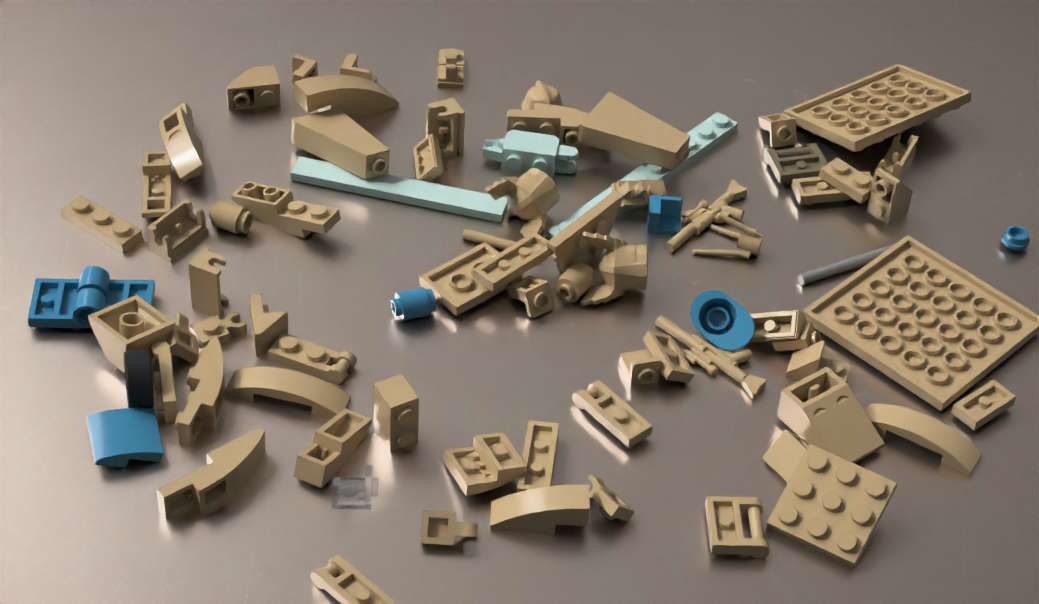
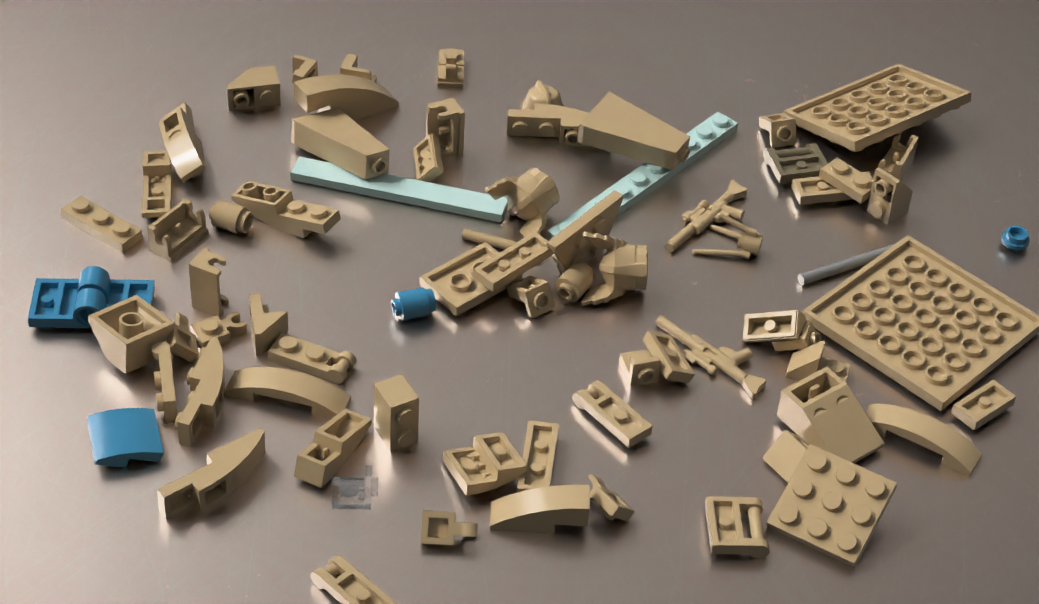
(138, 379): black tyre -> none
(531, 150): light aqua hinge -> none
(638, 192): tan plate -> none
(664, 215): dark azure panel -> none
(722, 320): dark azure piece -> none

